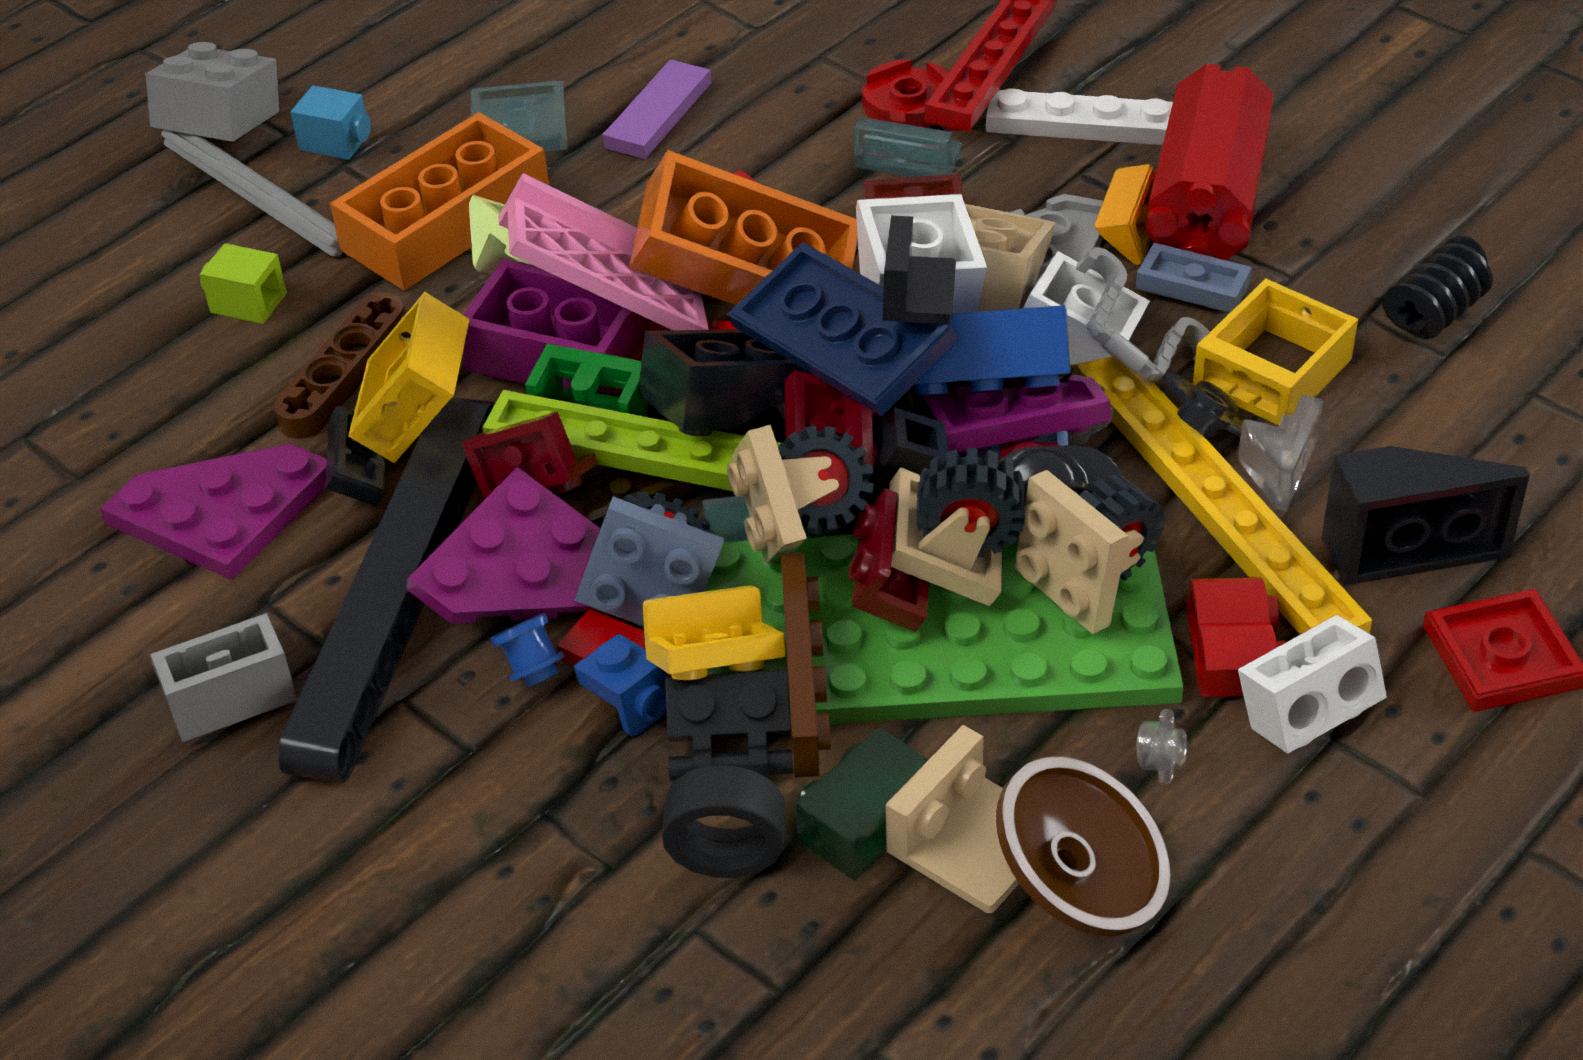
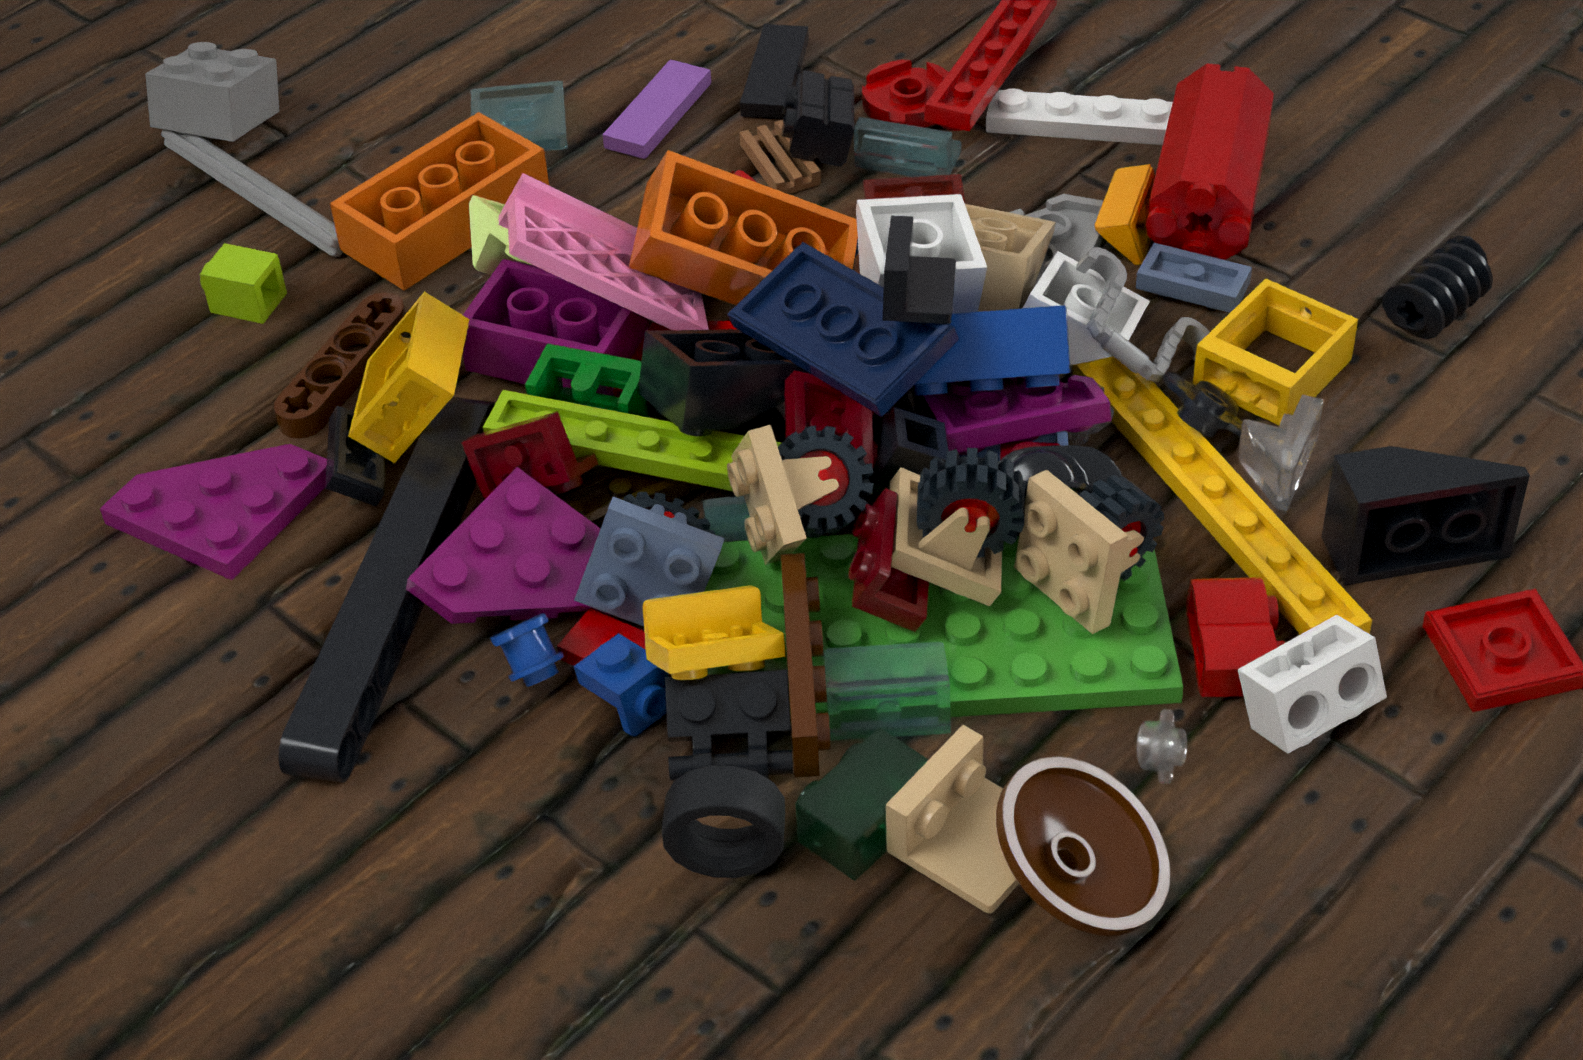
(224, 677): light grey slope -> none
(330, 122): dark azure brick -> none
(770, 139): none -> medium nougat tile
(773, 69): none -> black tile
(819, 118): none -> black brick
(888, 688): none -> clear light blue panel

